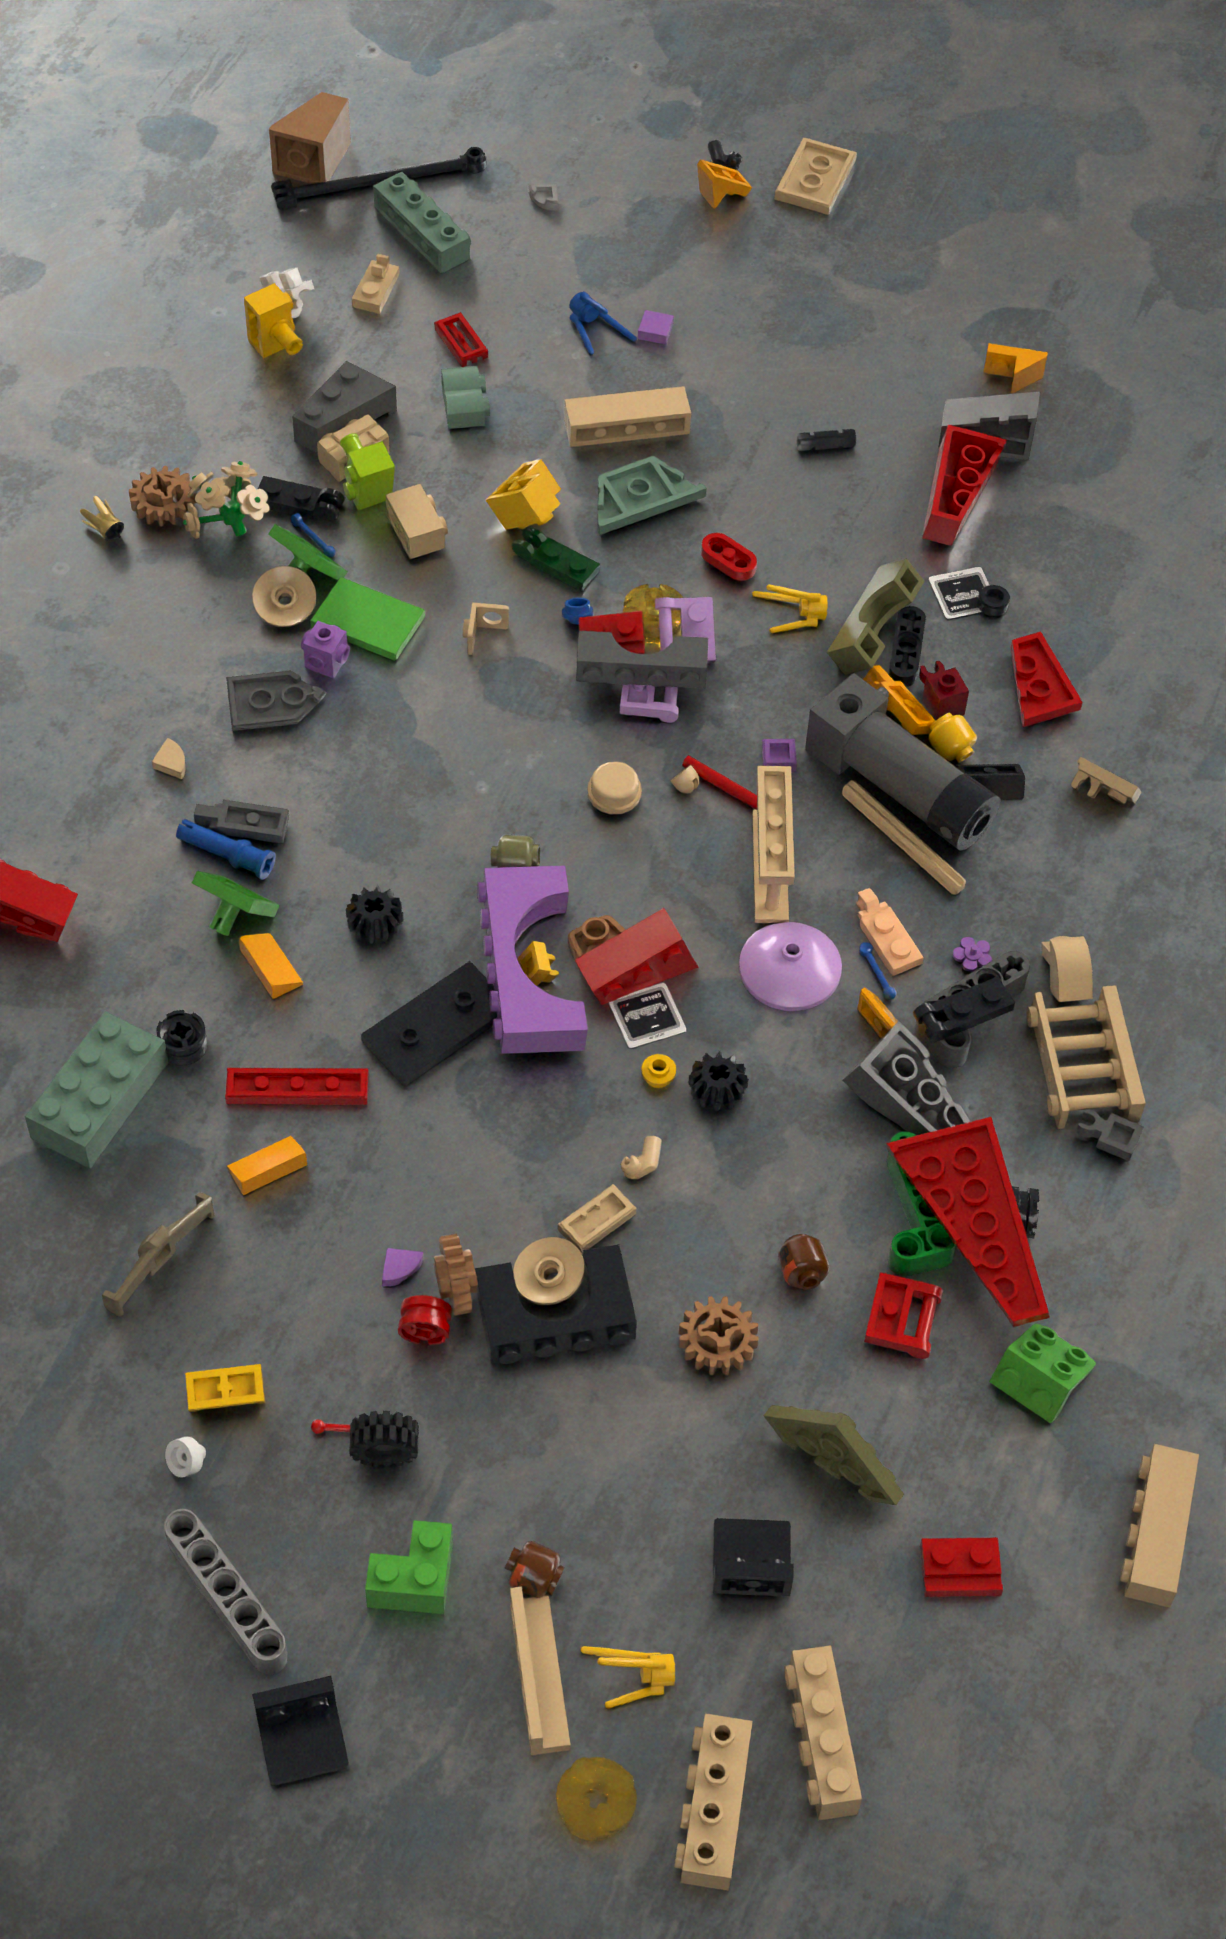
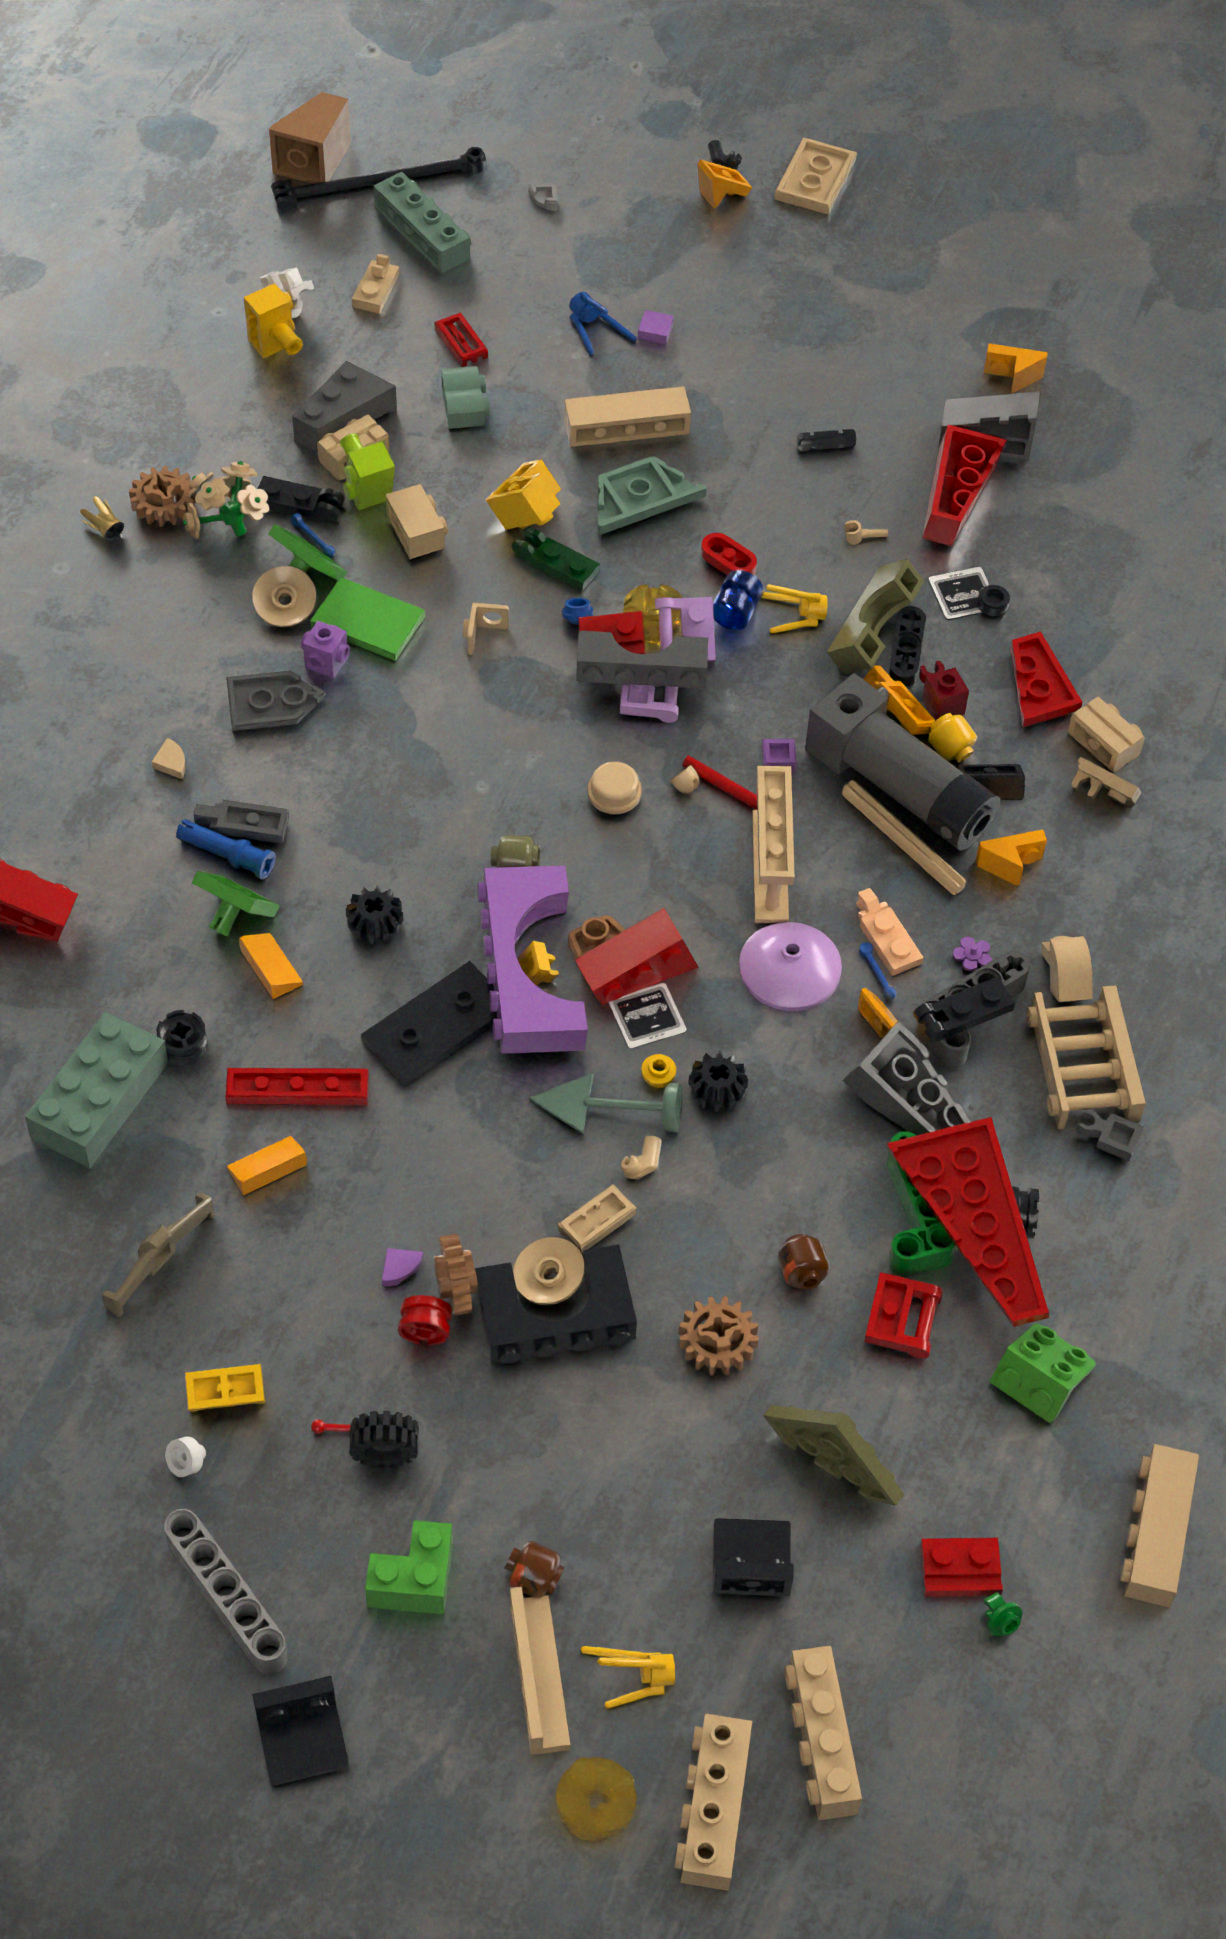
(571, 1102): none -> sand green piece
(737, 600): none -> clear blue wheel
(855, 533): none -> tan hand
(1002, 1616): none -> green plate
(1006, 854): none -> light orange slope
(1106, 734): none -> tan brick

